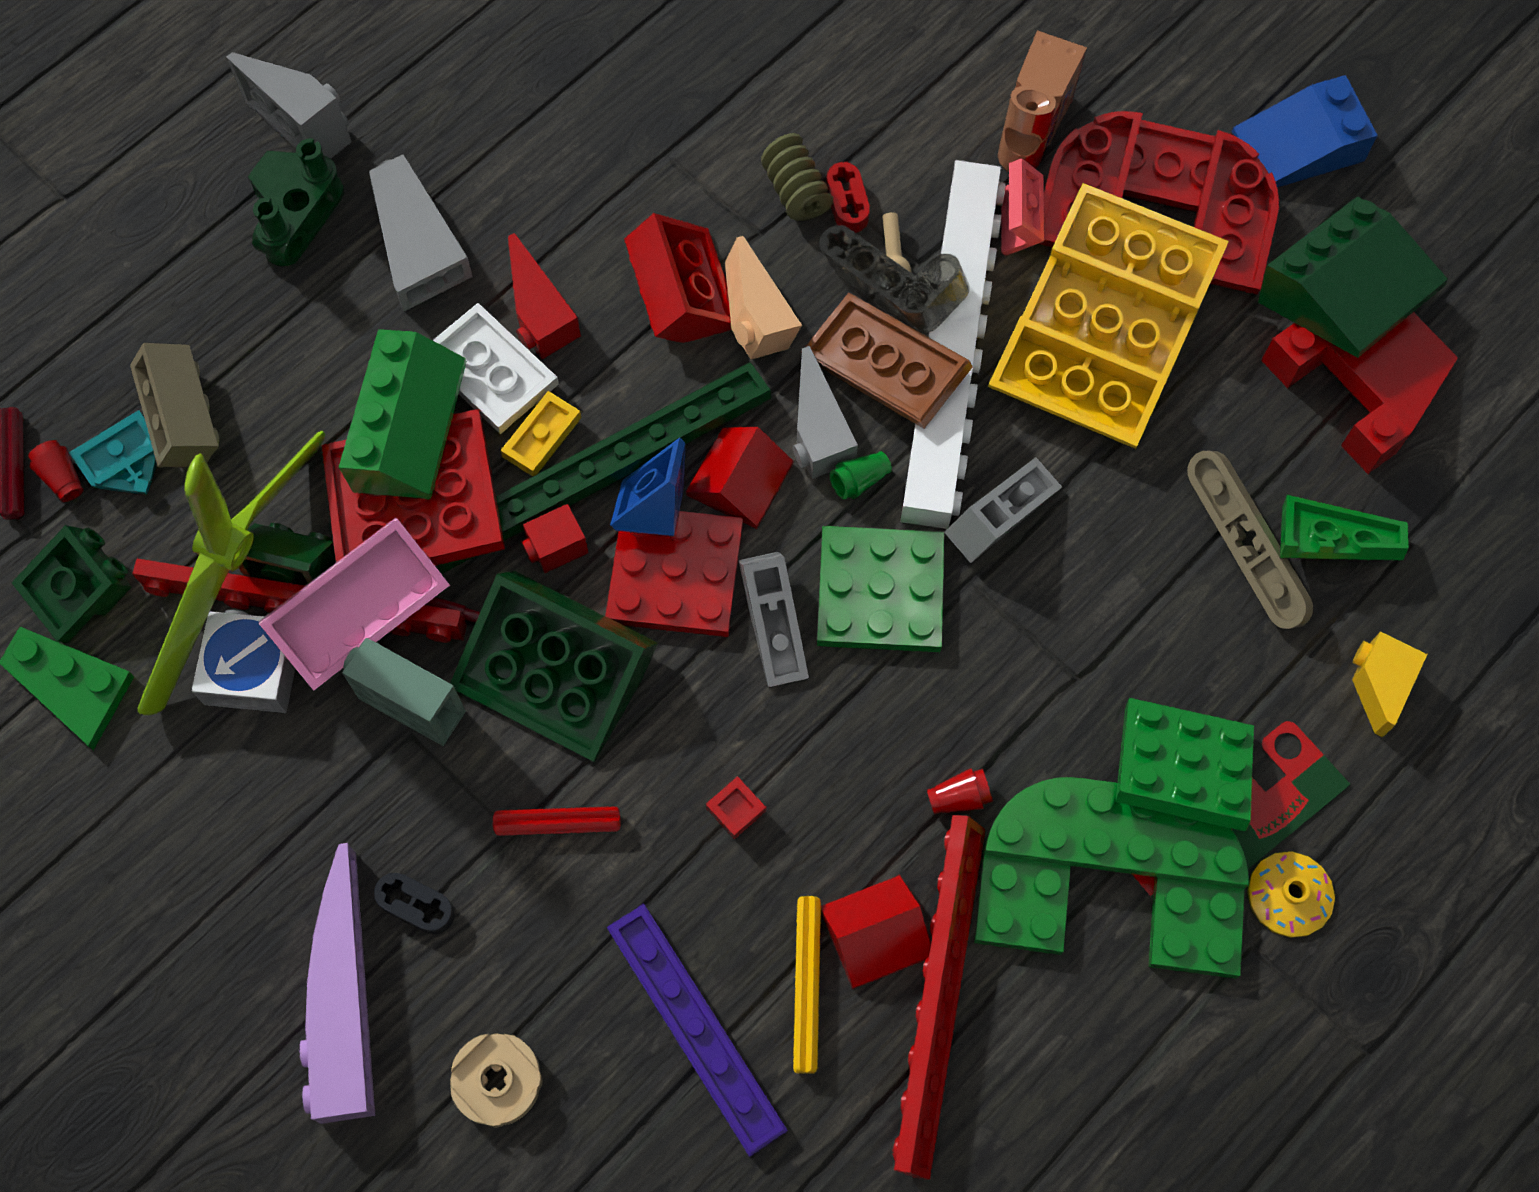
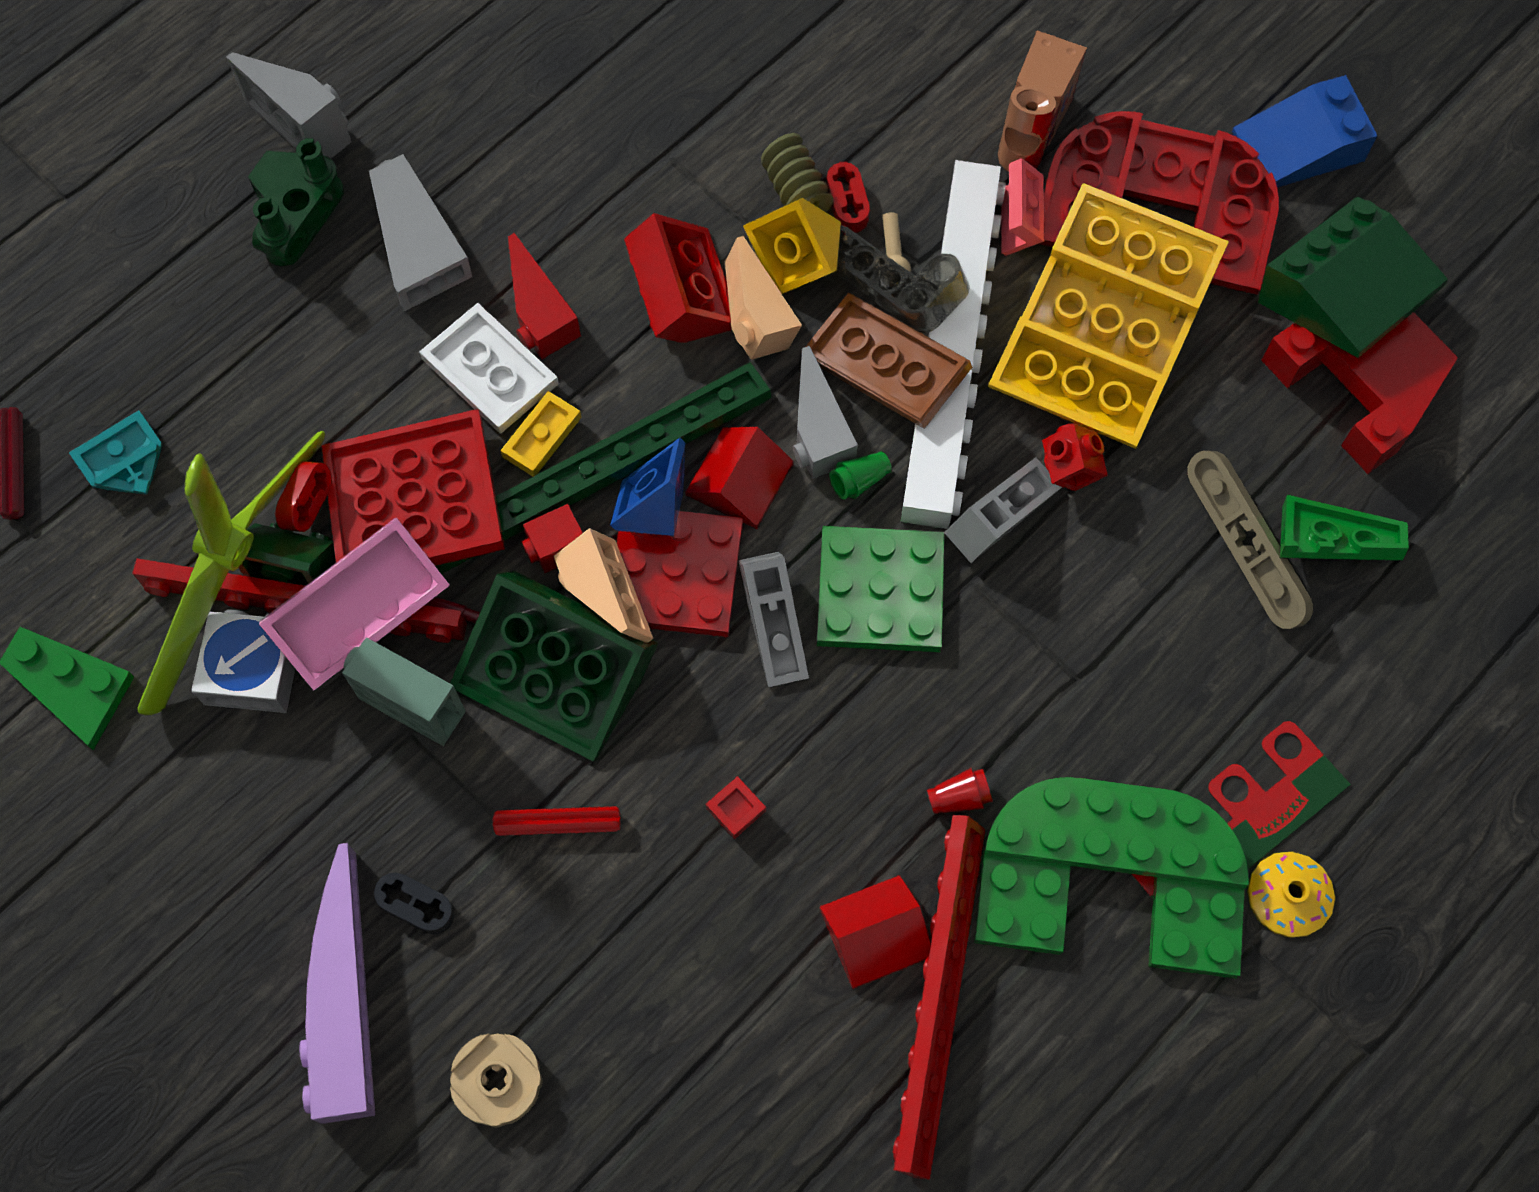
(56, 469): red cone -> none
(72, 582): dark green plate -> none
(173, 404): dark tan brick -> none
(303, 496): none -> red beam
(402, 416): green slope -> none
(598, 577): none -> light nougat slope
(697, 1030): dark purple tile -> none
(796, 243): none -> yellow slope
(807, 985): yellow axle -> none
(1074, 457): none -> red brick
(1186, 764): green plate -> none
(1385, 679): yellow slope -> none

